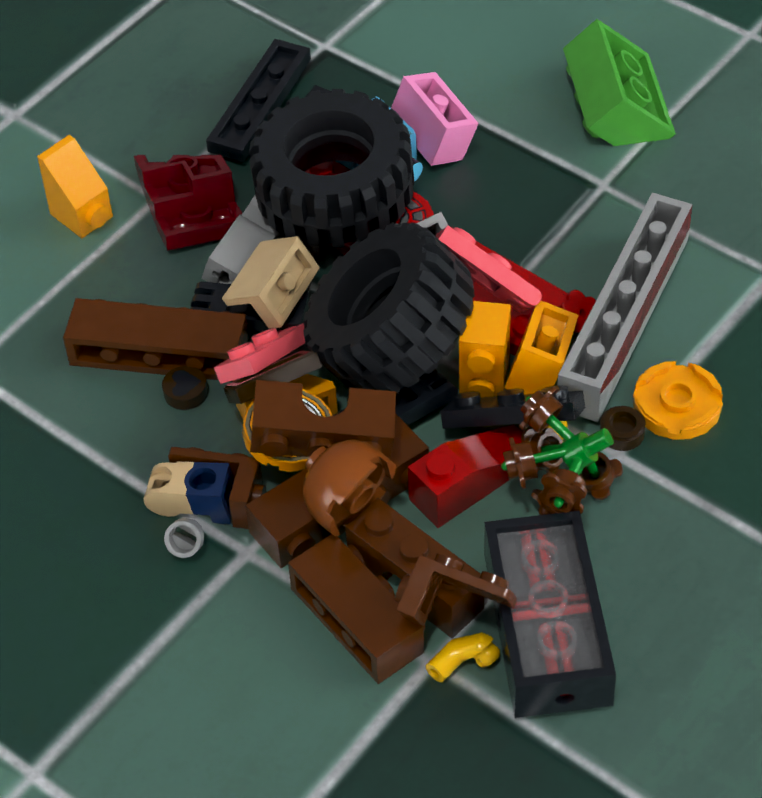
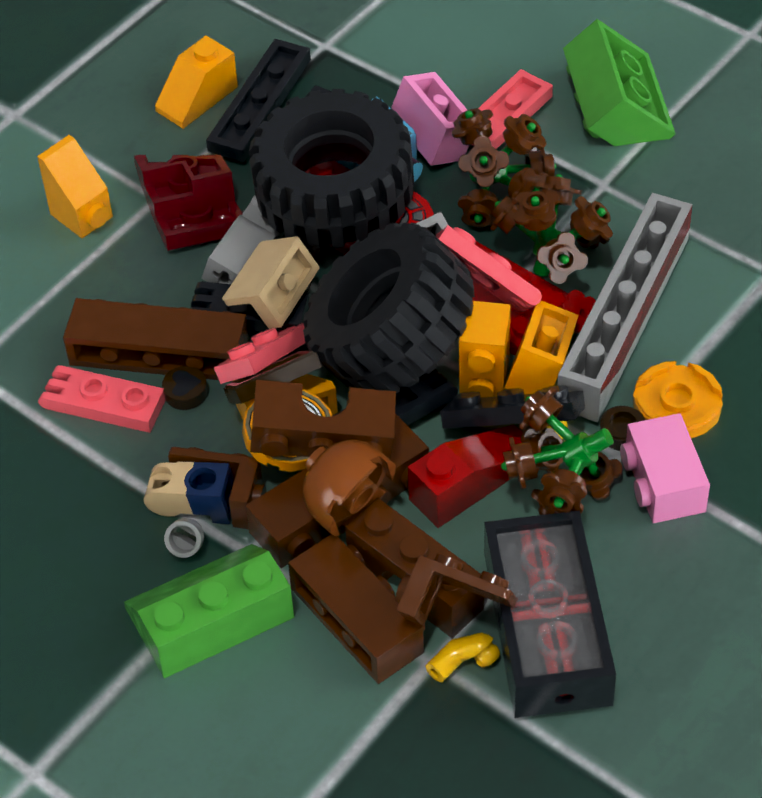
(103, 398): none -> coral hinge
(197, 82): none -> light orange slope
(211, 608): none -> bright green slope
(491, 166): none -> reddish brown plant
(518, 96): none -> coral hinge
(539, 211): none -> reddish brown plant
(665, 468): none -> bright pink brick

